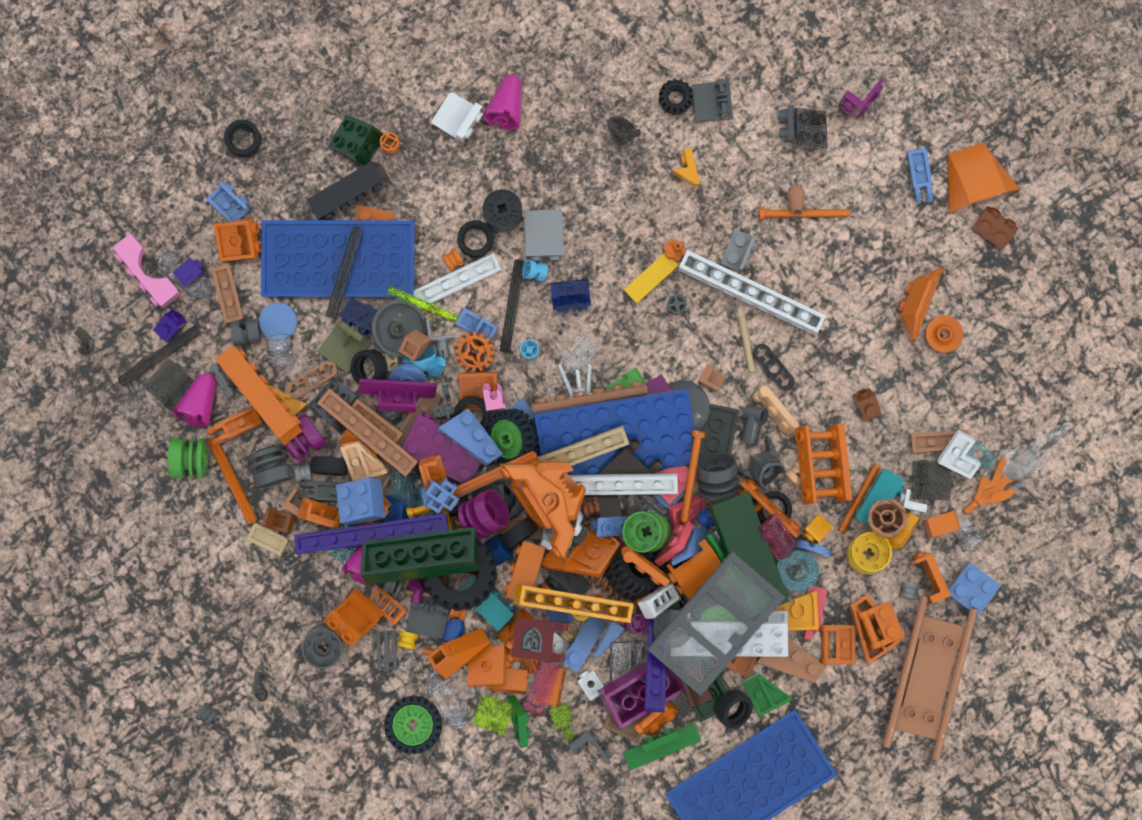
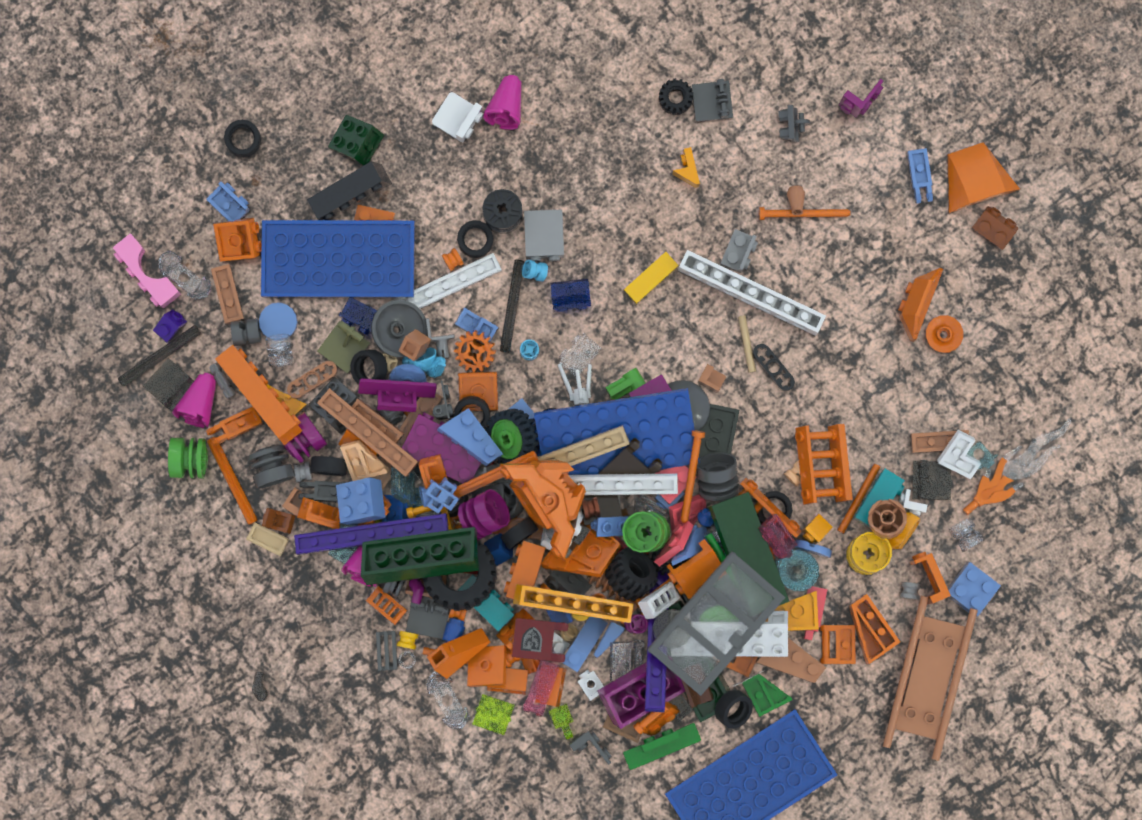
(86, 341): clear smoke arm -> none
(189, 271): dark purple bracket -> none
(206, 714): dark grey wheel -> none
(317, 655): dark grey wheel -> none
(344, 272): clear smoke axle -> none
(353, 618): orange panel -> none
(389, 143): orange wheel -> none
(421, 303): clear neon green bar -> none
(425, 733): wheel -> none
(493, 399): bright pink hinge -> none
(519, 720): green wing -> none
(597, 395): nougat plate -> none
(621, 130): clear smoke hat -> none
(644, 565): orange plate -> none
(674, 250): orange plant -> none
(676, 301): dark grey wheel -> none
(754, 419): dark grey piece -> none
(764, 466): dark grey helmet -> none
(776, 410): light nougat plate -> none
(811, 128): clear smoke hinge -> none
(867, 404): dark orange bracket -> none
(886, 622): orange plate -> none
(941, 524): orange slope -> none

